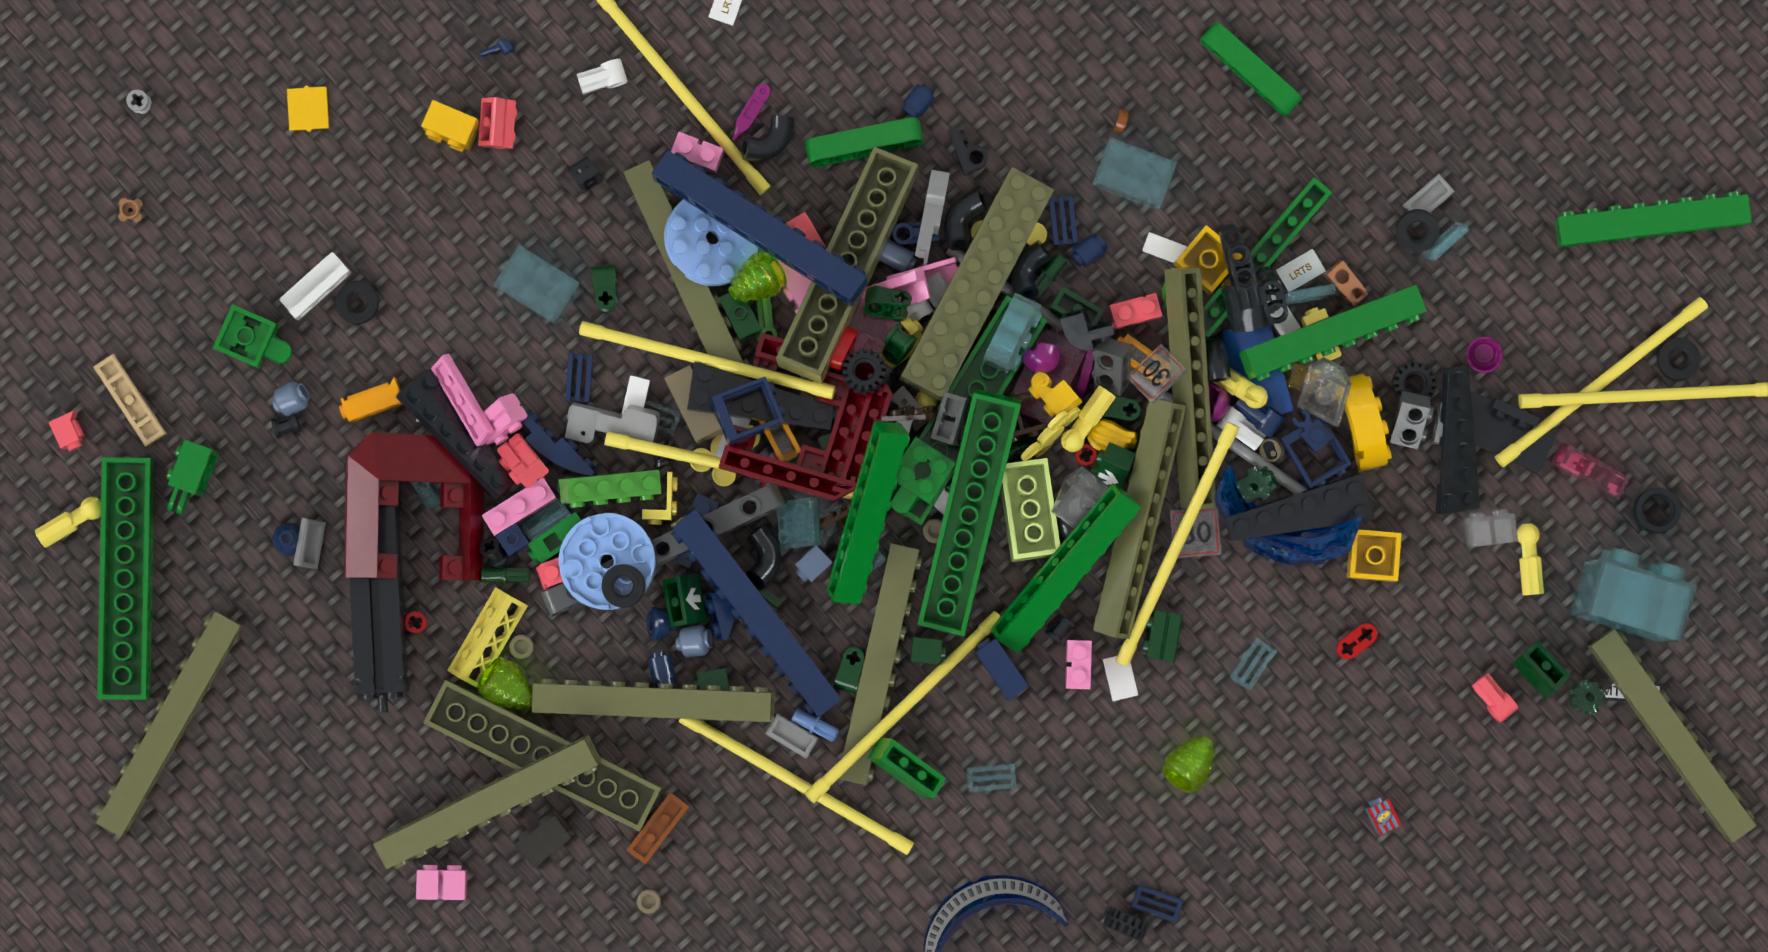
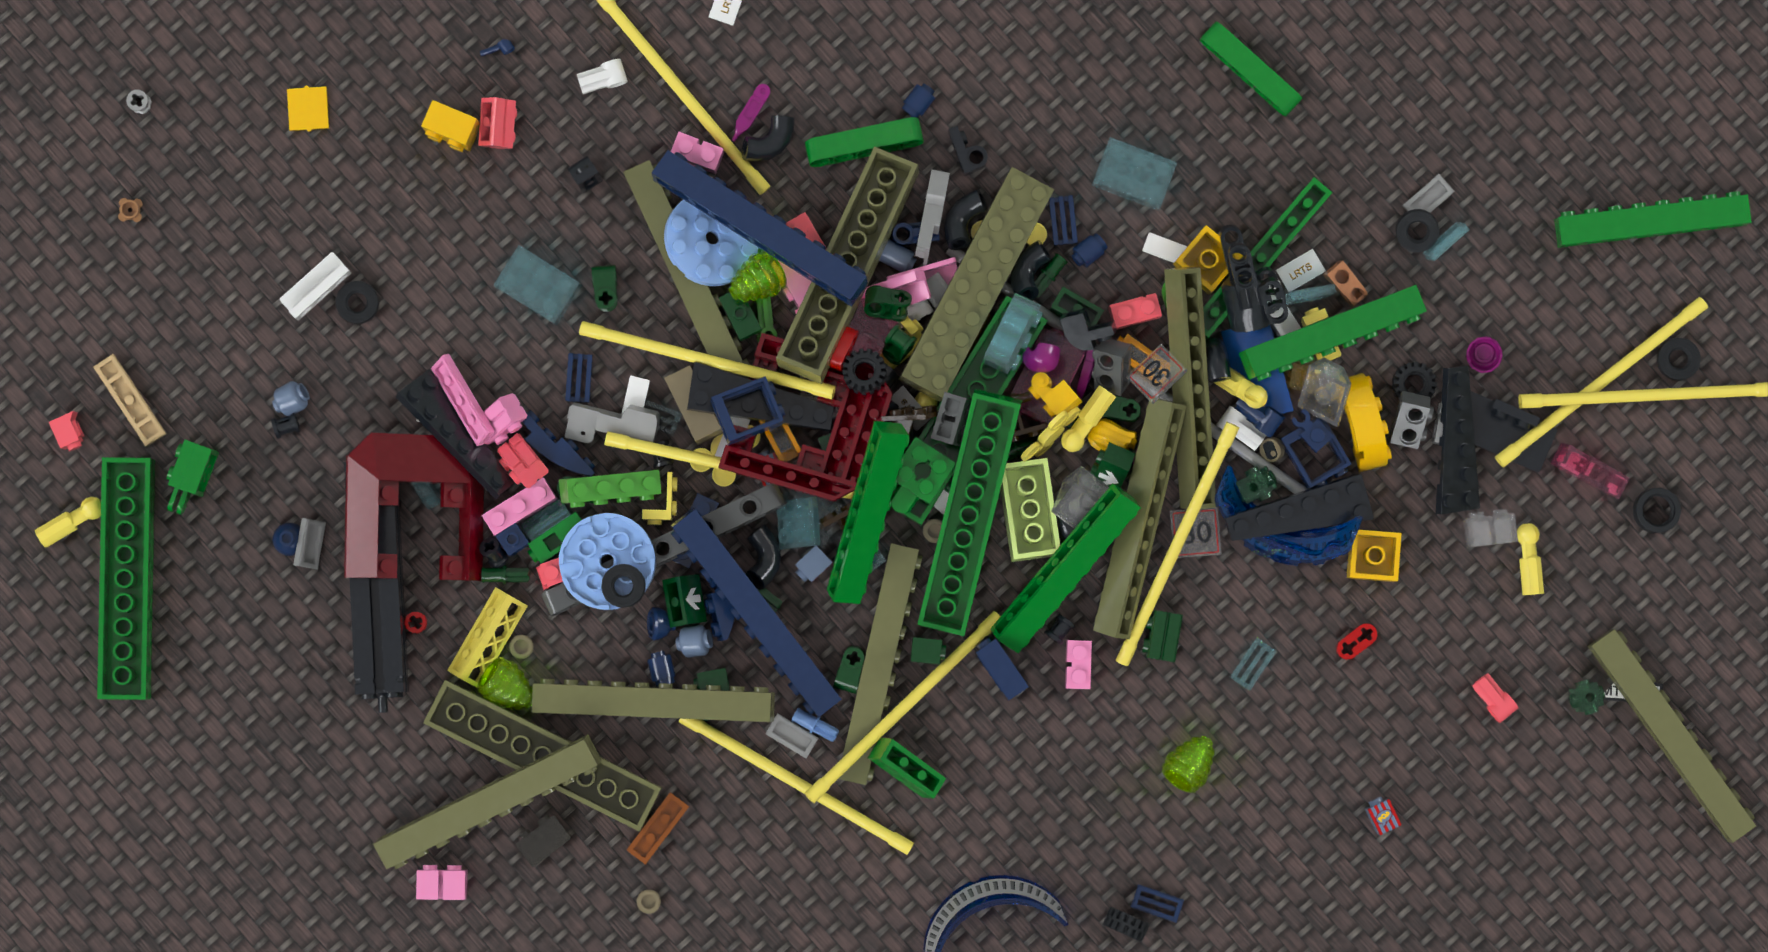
(169, 724): olive brick -> none
(251, 339): green brick -> none
(370, 401): light orange window -> none
(1012, 776): clear light blue tile -> none
(1092, 458): red bush -> none
(1120, 679): white sticker -> none
(1121, 121): dark orange tile -> none
(1219, 402): magenta hair -> none
(1541, 669): dark green brick -> none
(1634, 599): clear light blue brick -> none

